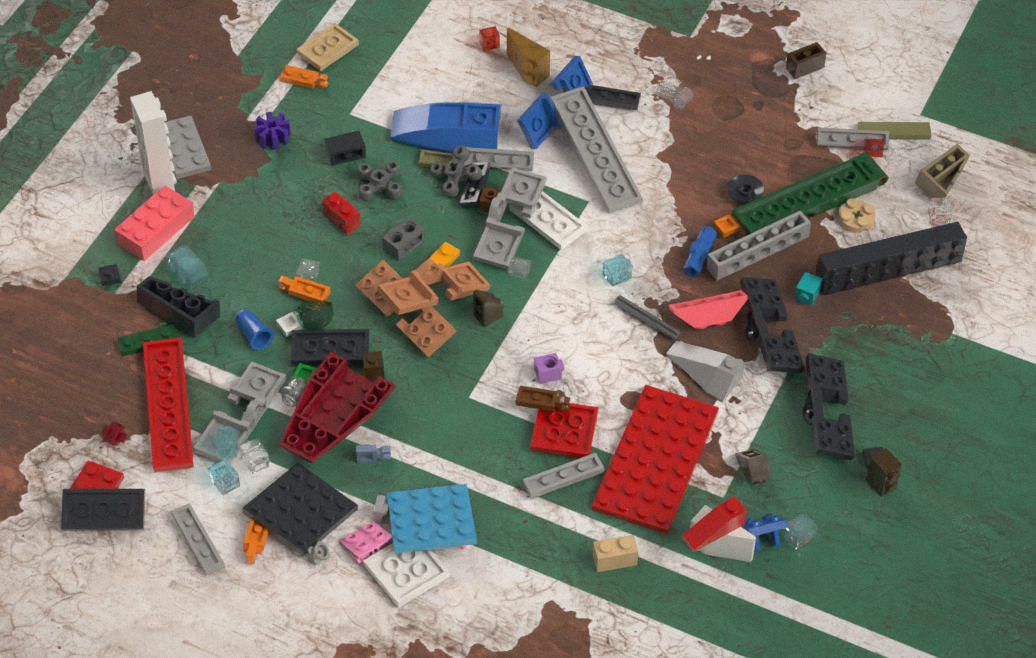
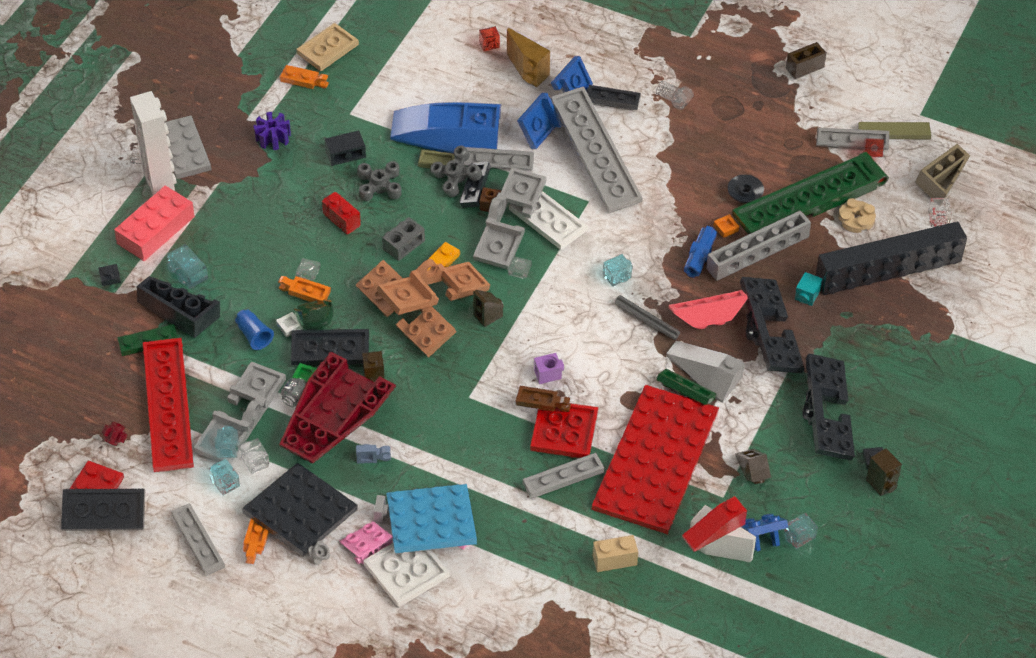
(686, 387): none -> dark green plate

